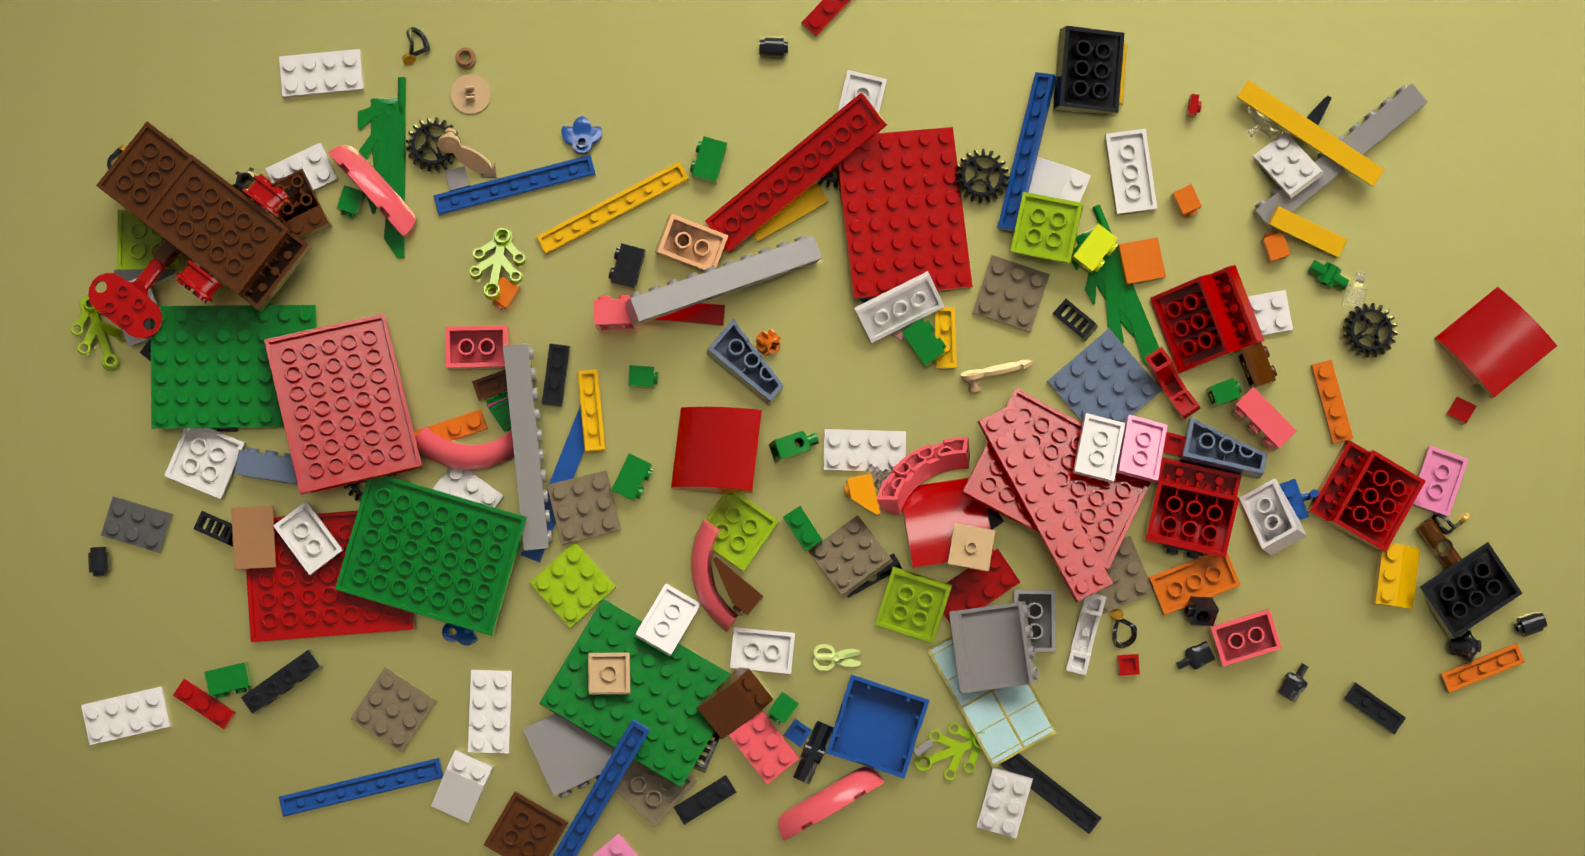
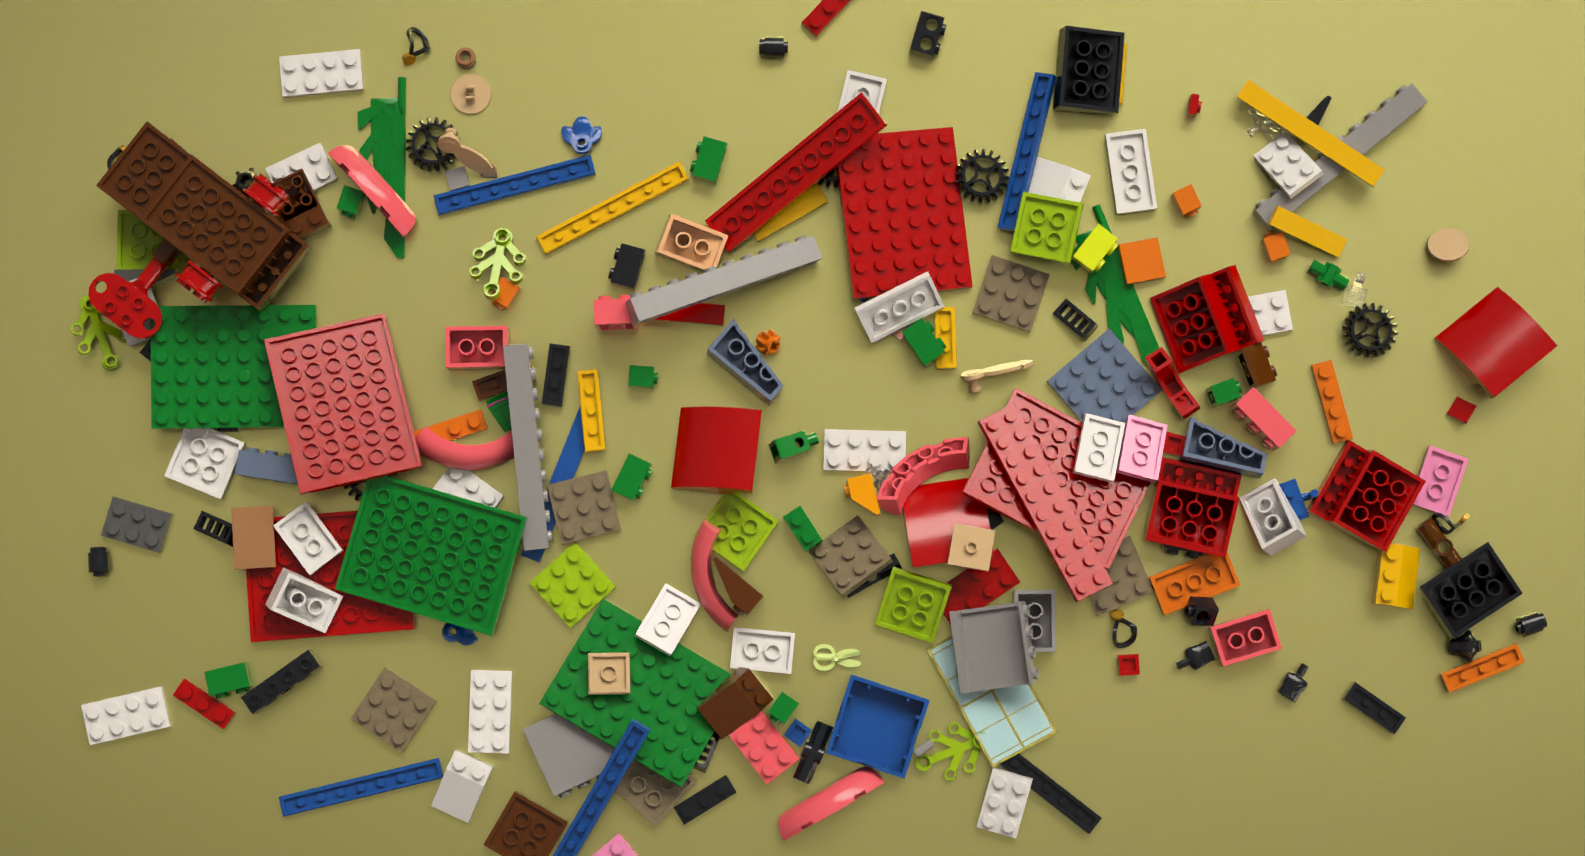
(303, 600): none -> white slope
(923, 34): none -> black brick
(1085, 634): white slope -> none
(1448, 244): none -> tan piece

